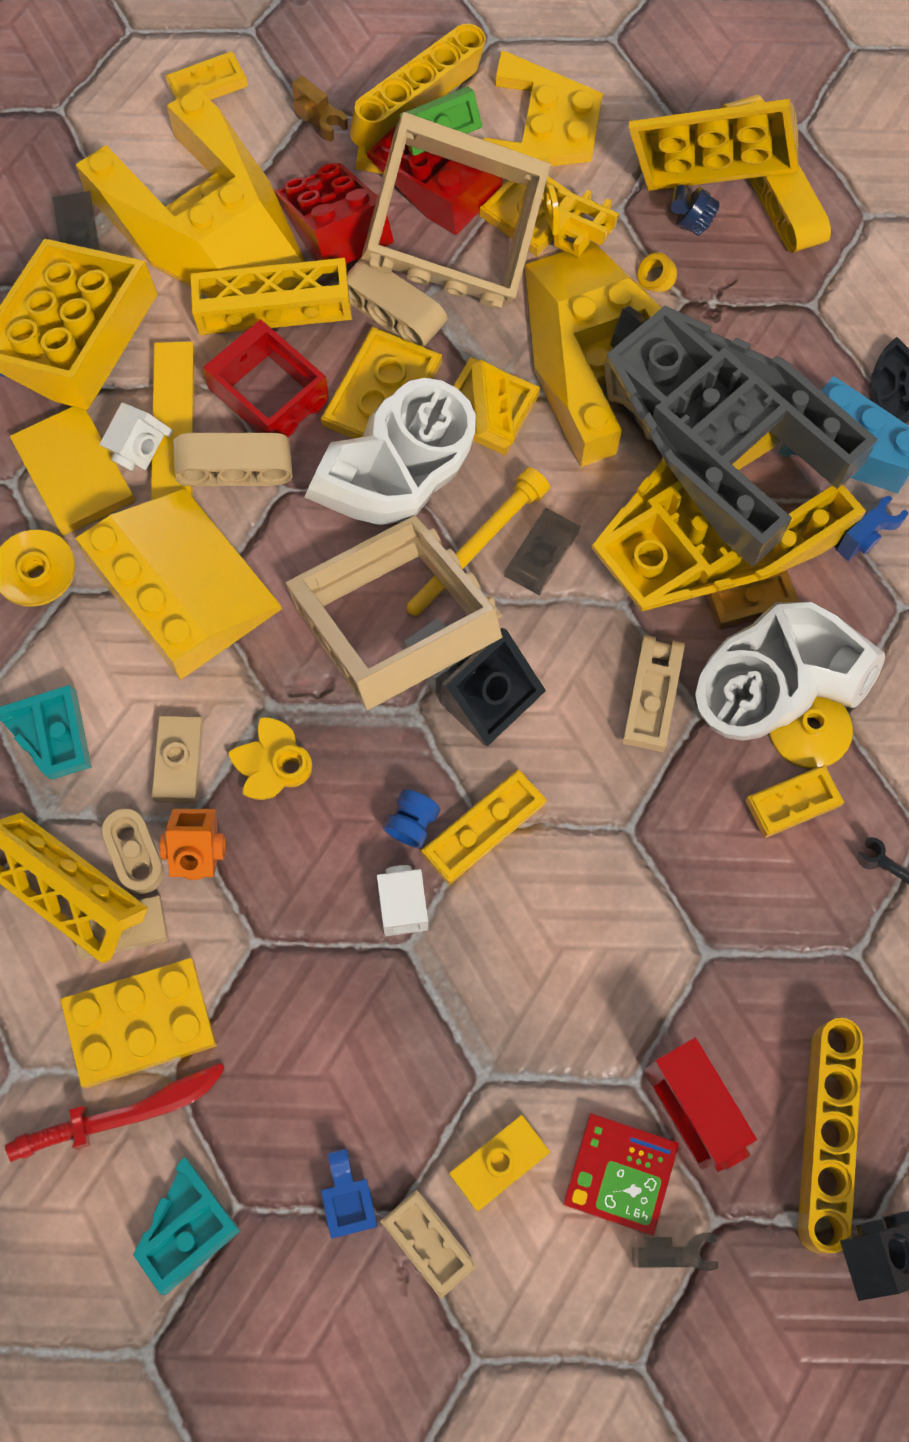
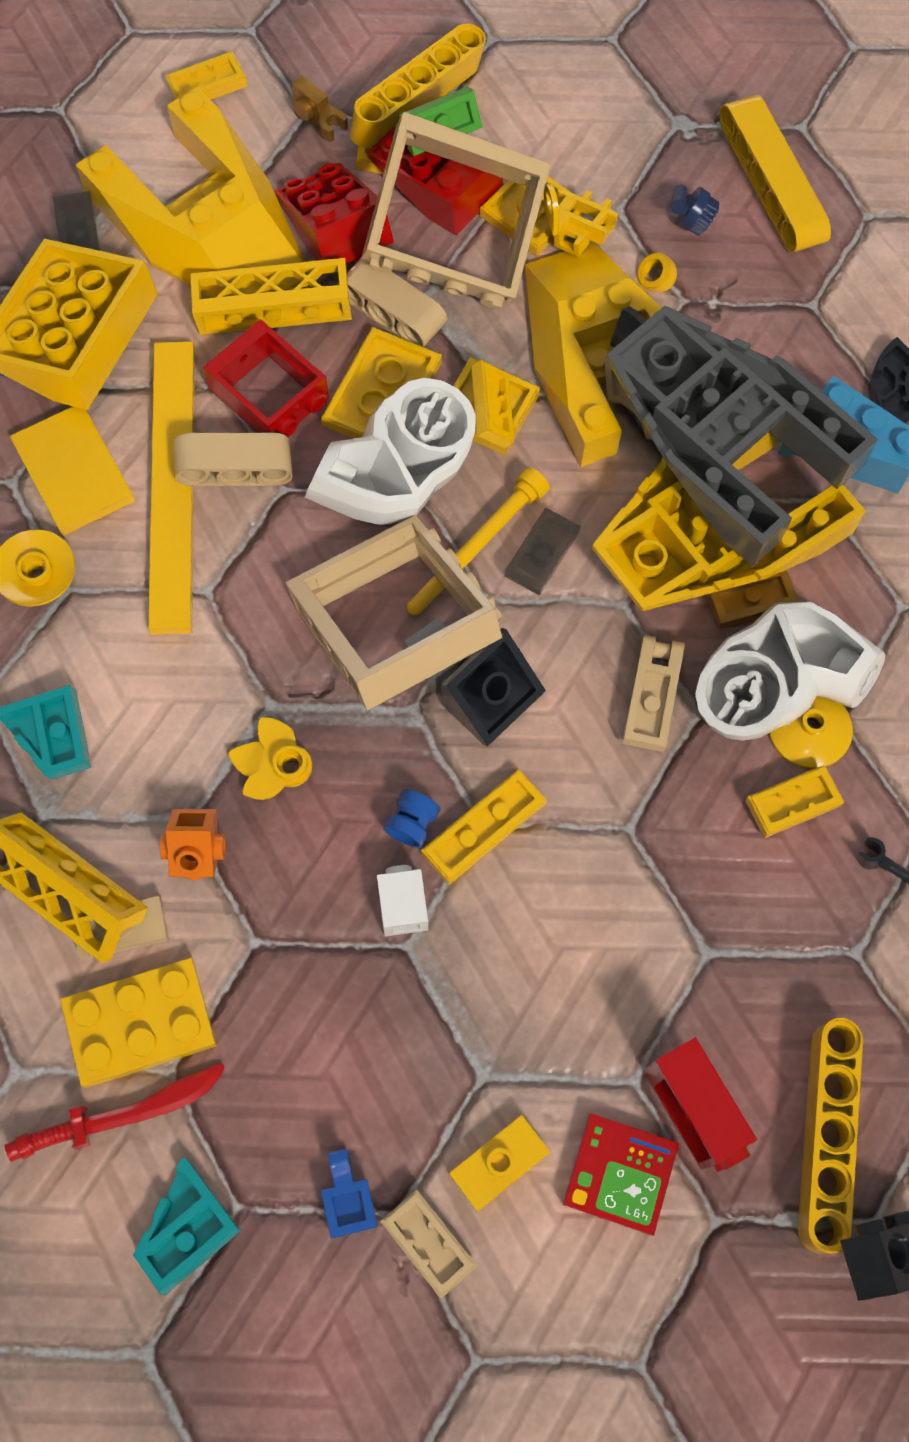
(132, 853): tan plate -> none
(133, 437): white brick -> none
(177, 579): yellow slope -> none
(177, 759): tan plate -> none
(559, 116): yellow wing -> none
(660, 1253): clear smoke plate -> none
(717, 144): yellow slope -> none
(865, 533): blue plate -> none

